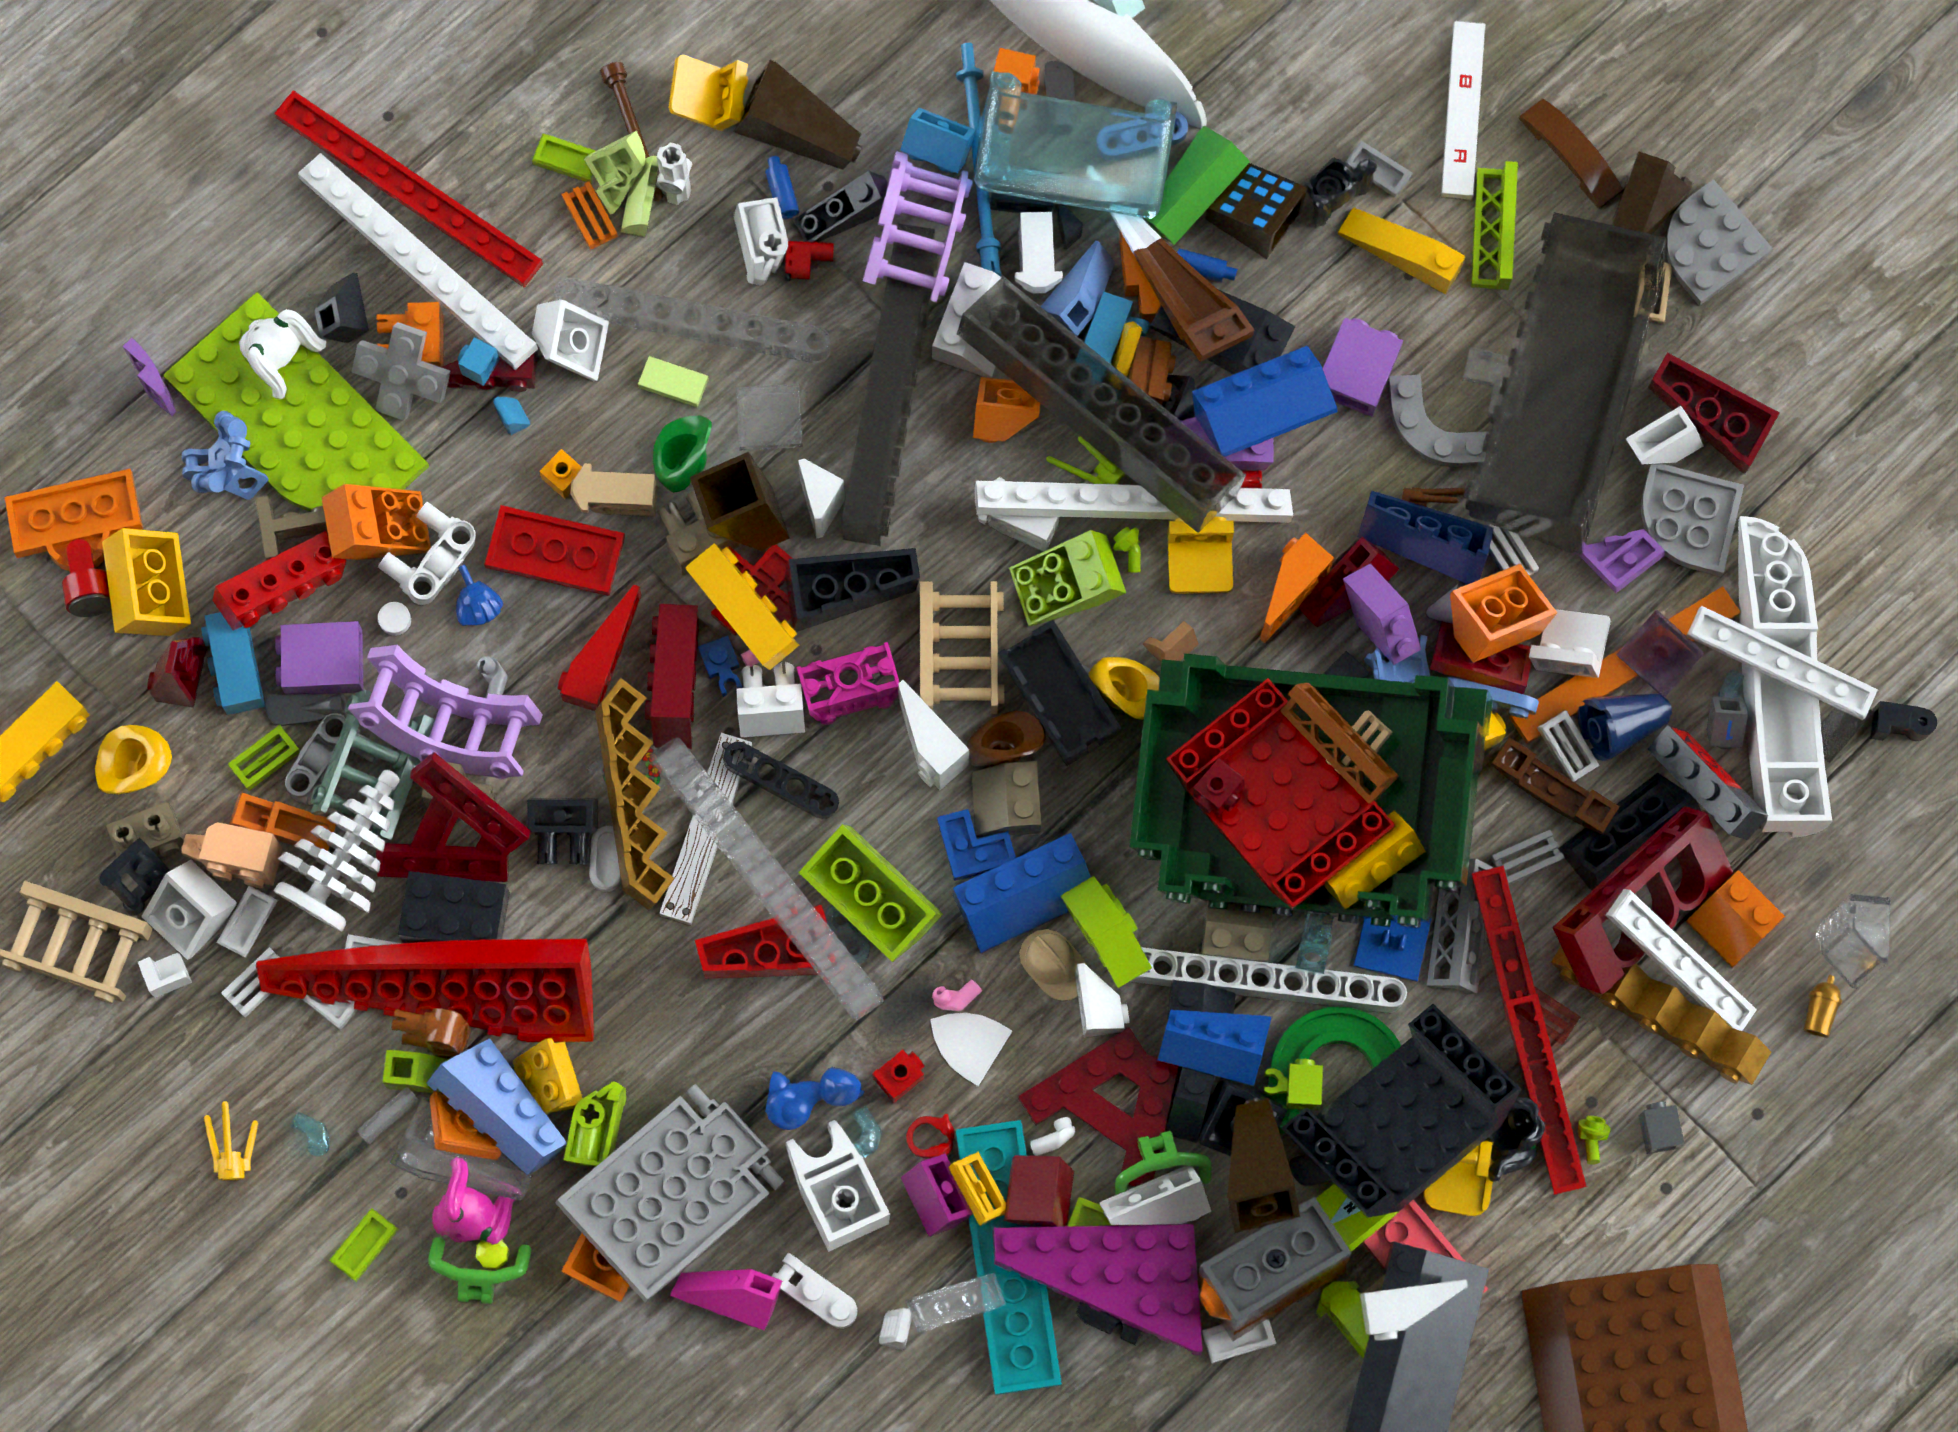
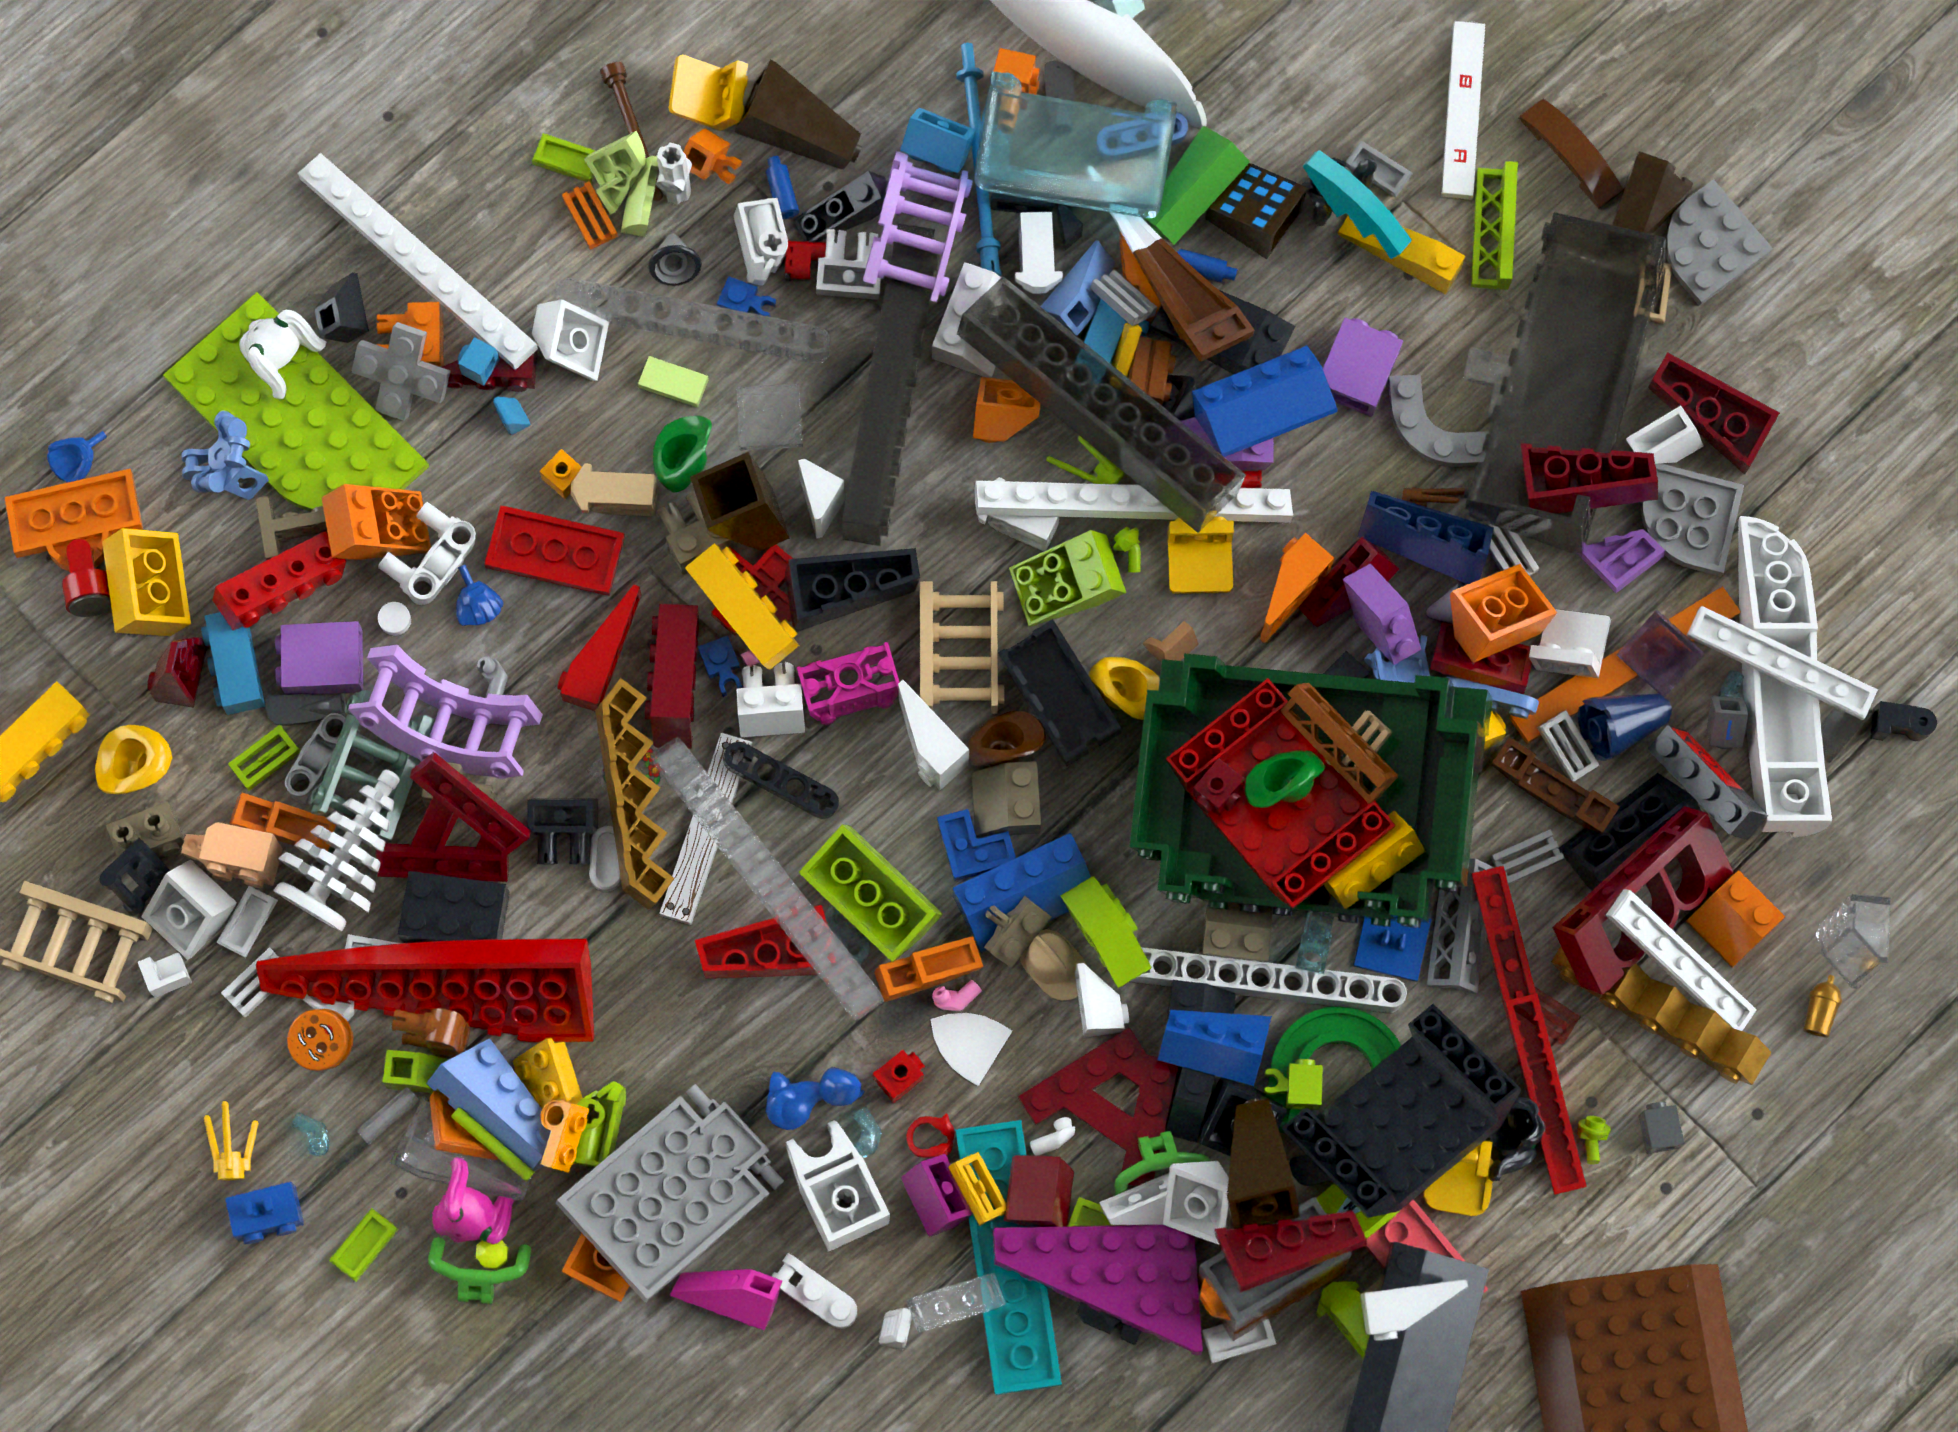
(72, 457): none -> blue piece
(149, 376): medium lavender slope -> none
(264, 1212): none -> blue brick
(320, 1039): none -> orange head
(409, 189): red plate -> none
(492, 1144): none -> lime bar
(564, 1134): none -> light orange plate
(674, 262): none -> light grey hat
(709, 156): none -> orange brick
(742, 297): none -> blue plate
(842, 276): none -> white brick
(928, 968): none -> orange slope
(1015, 930): none -> dark tan plate
(1128, 298): none -> light grey tile
(1197, 1199): none -> white slope
(1276, 1250): none -> dark red wing
(1283, 777): none -> green hat
(1350, 196): none -> teal slope
(1609, 479): none -> dark red wedge

